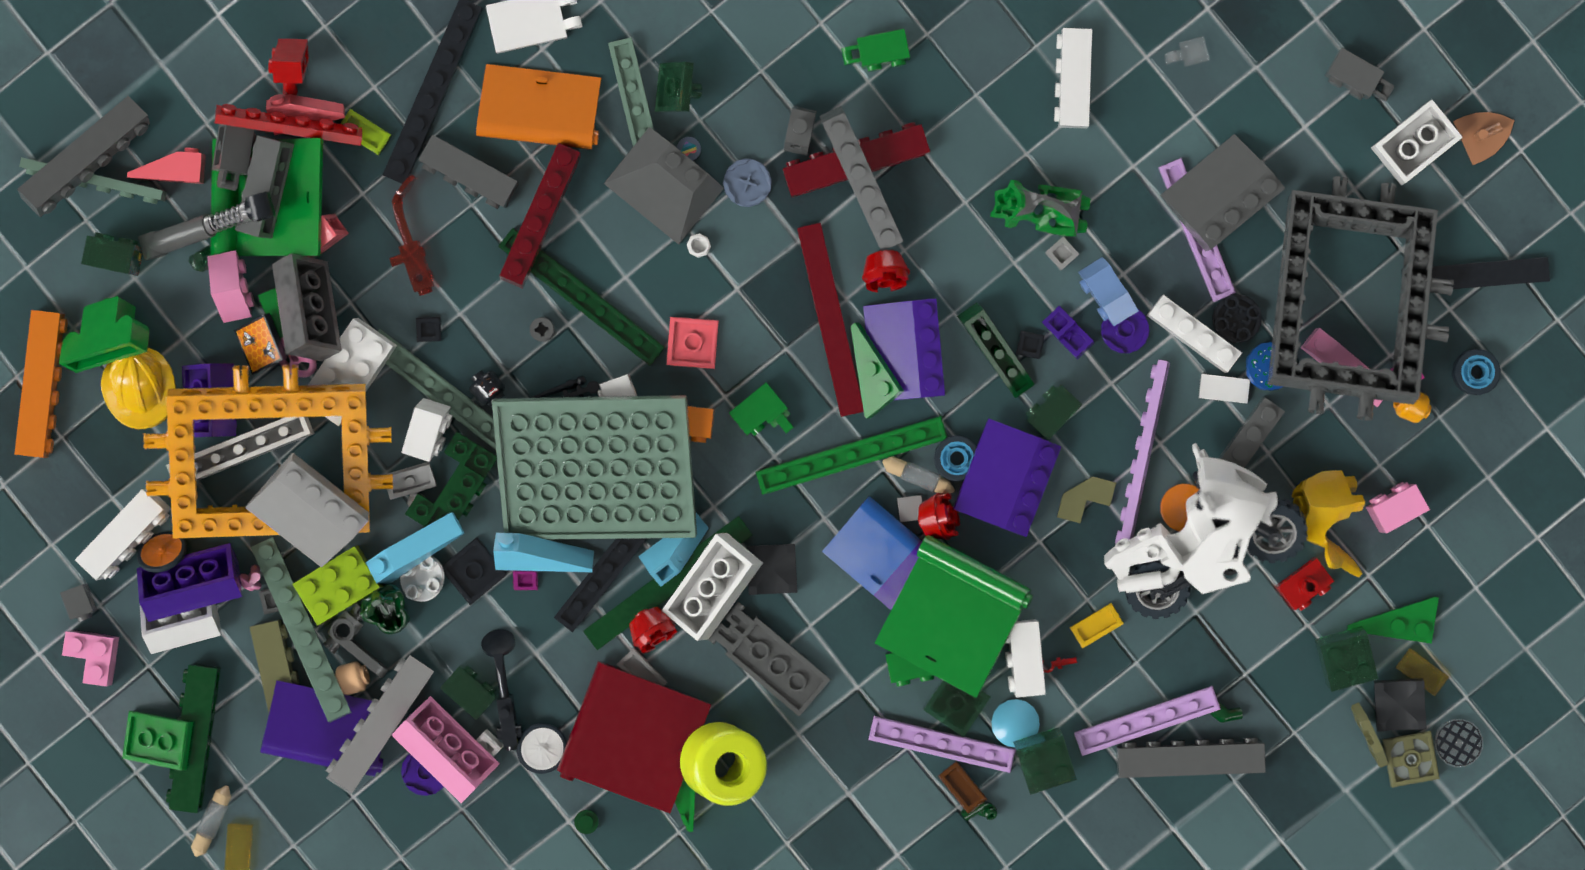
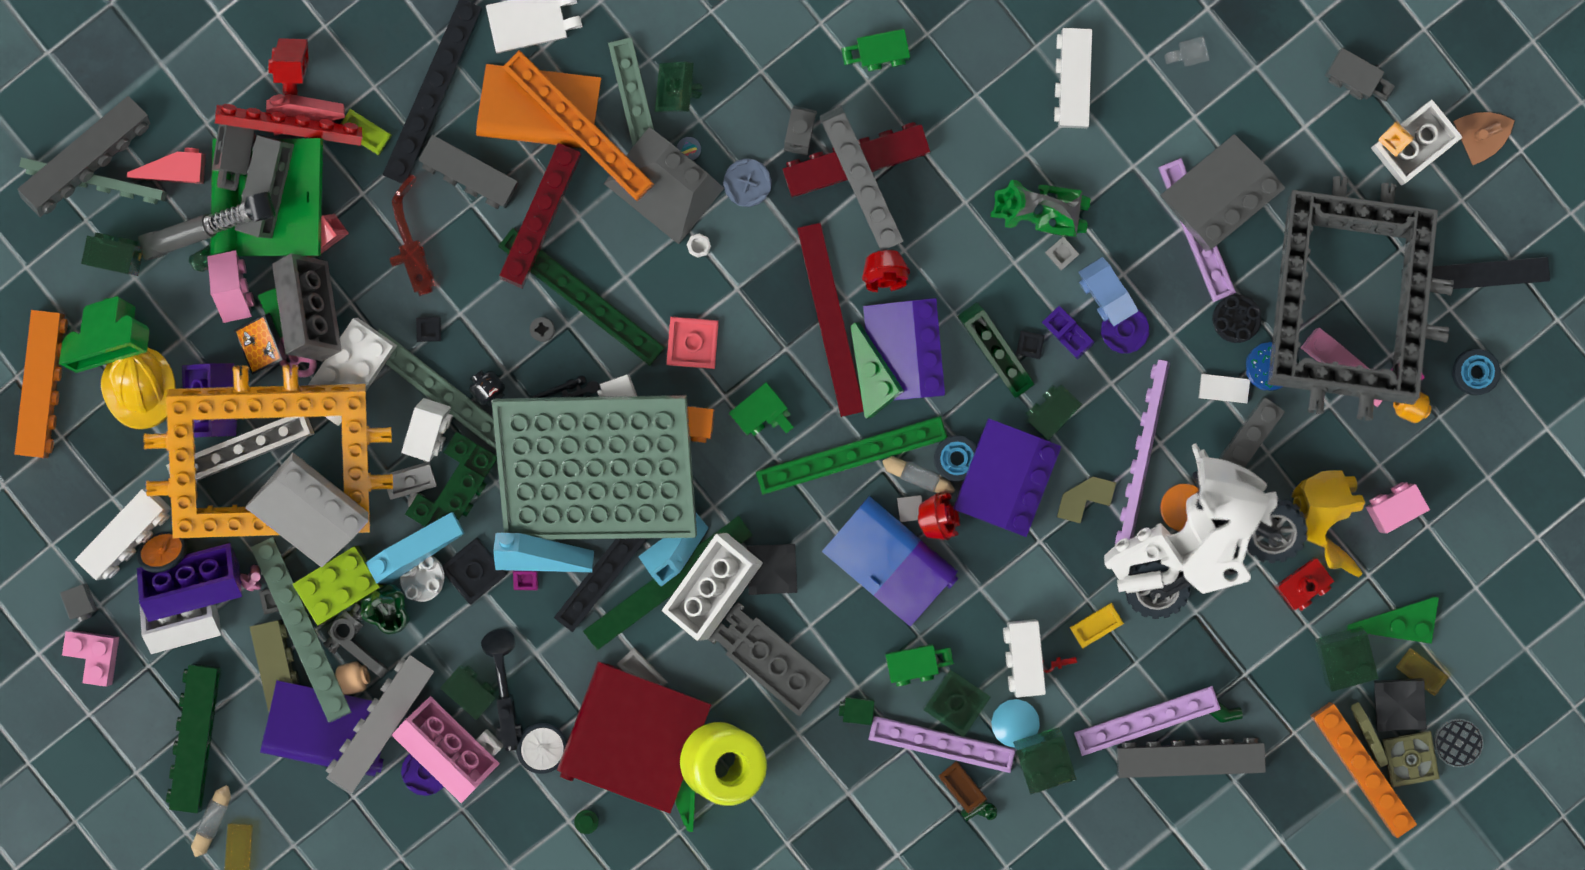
(157, 740): green tile -> none
(578, 126): none -> orange tile
(651, 628): red cone -> none
(857, 710): none -> dark green brick
(953, 616): green door -> none
(1194, 334): white brick -> none
(1363, 770): none -> orange brick
(1396, 138): none -> light orange tile

